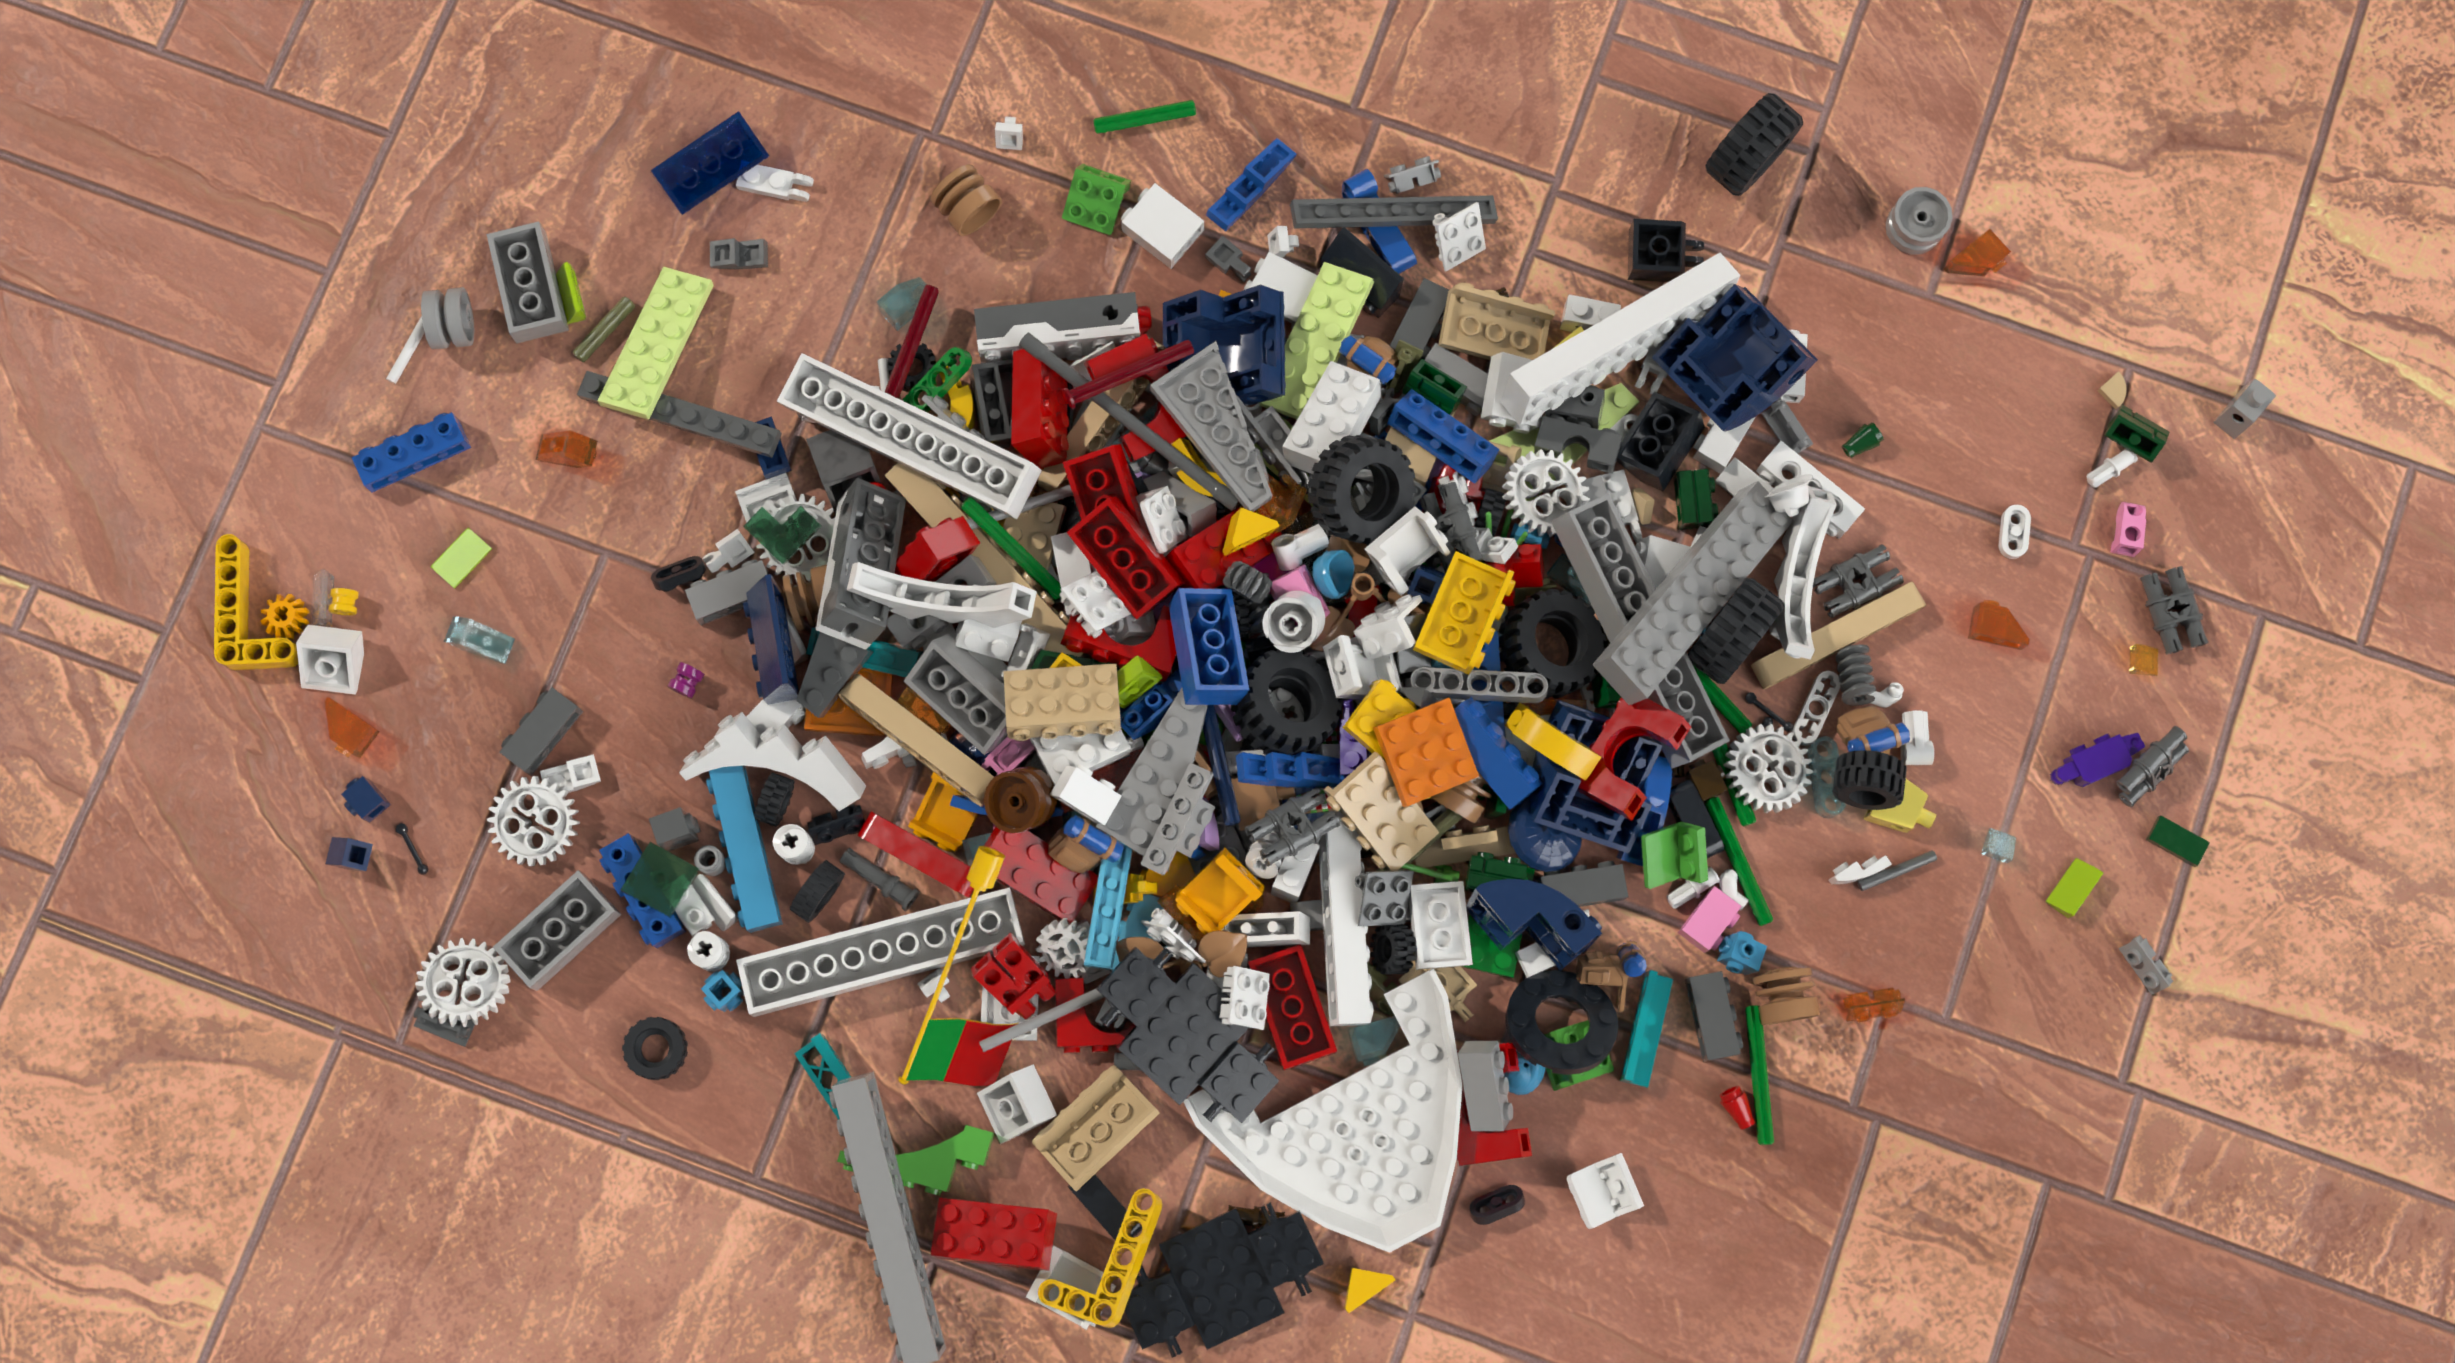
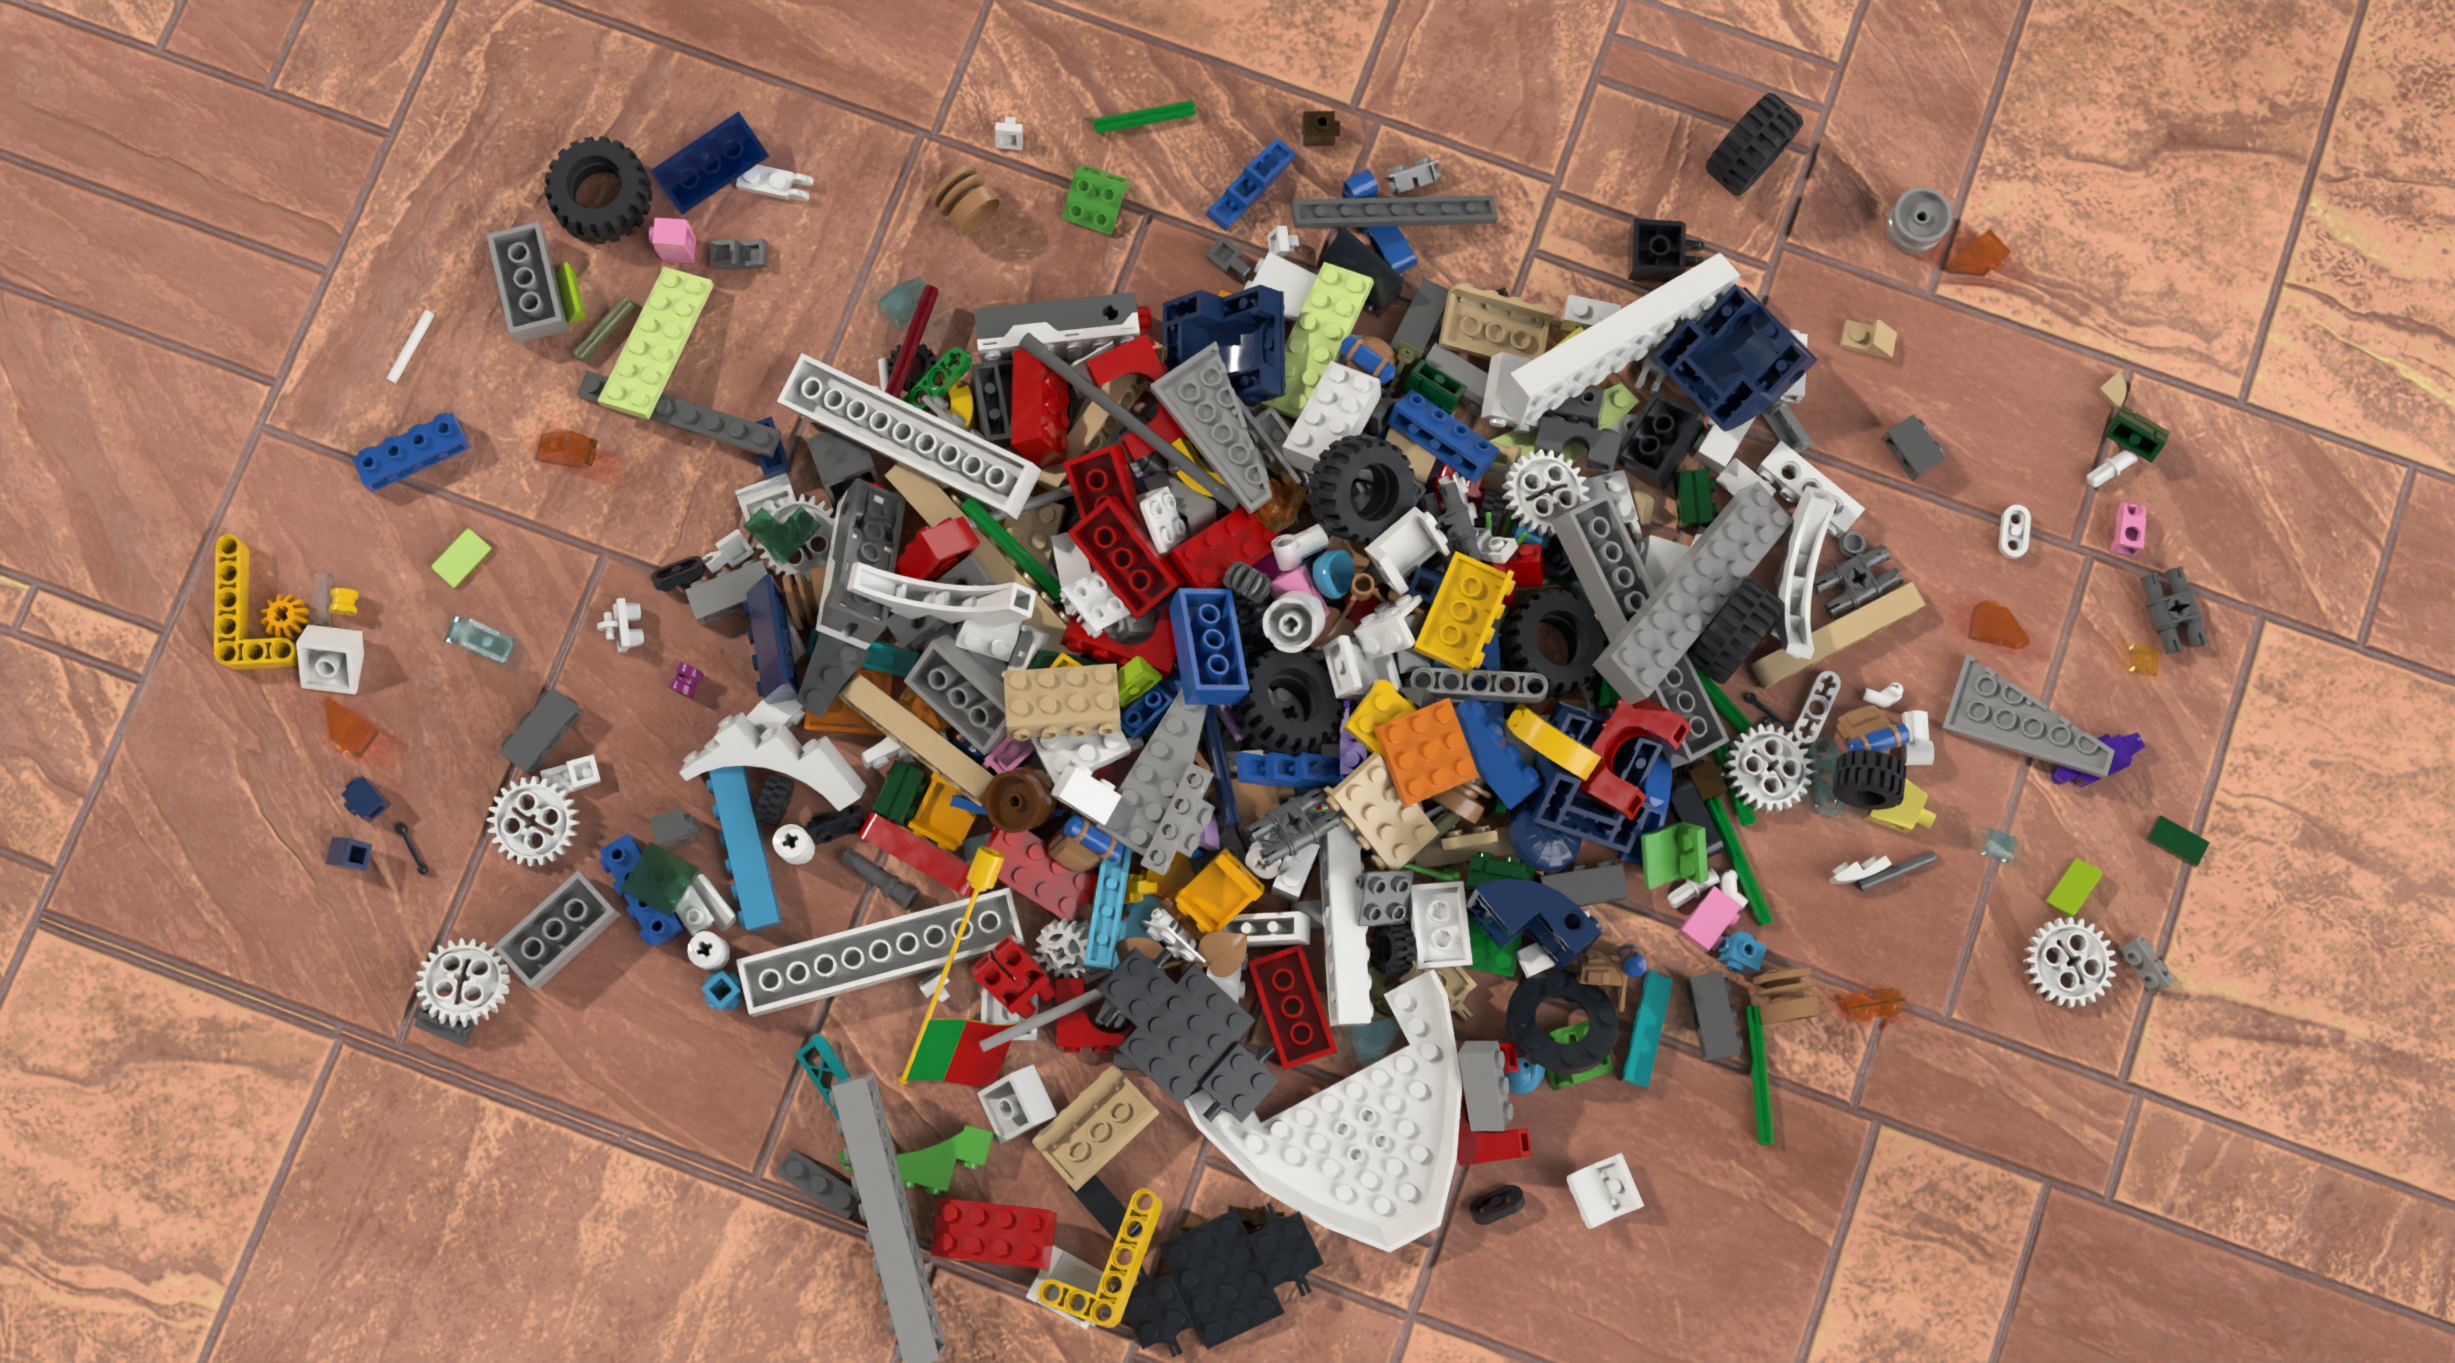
(447, 318): light grey wheel -> none
(589, 159): none -> black tyre
(622, 613): none -> white hips
(635, 1039): black tyre -> none
(673, 240): none -> bright pink brick
(702, 857): light grey brick -> none
(817, 891): black tyre -> none
(820, 1184): none -> dark grey brick
(900, 793): none -> dark green brick
(1128, 373): dark red axle -> none
(1162, 225): white brick -> none
(1246, 529): yellow slope -> none
(1246, 999): white hinge -> none
(1319, 128): none -> dark brown brick
(1363, 1286): yellow slope -> none
(1459, 236): white hinge -> none
(1557, 562): none -> black plate
(1737, 1105): red cone -> none
(1791, 495): white piece -> none
(1851, 543): none -> light grey plate
(1855, 675): dark grey piece -> none
(1863, 440): dark green cone -> none
(1869, 339): none -> tan slope
(1913, 447): none -> dark grey brick
(2012, 719): none -> light grey wing
(2049, 974): none -> white gear
(2152, 766): dark grey pin -> none
(2249, 404): light grey torso -> none

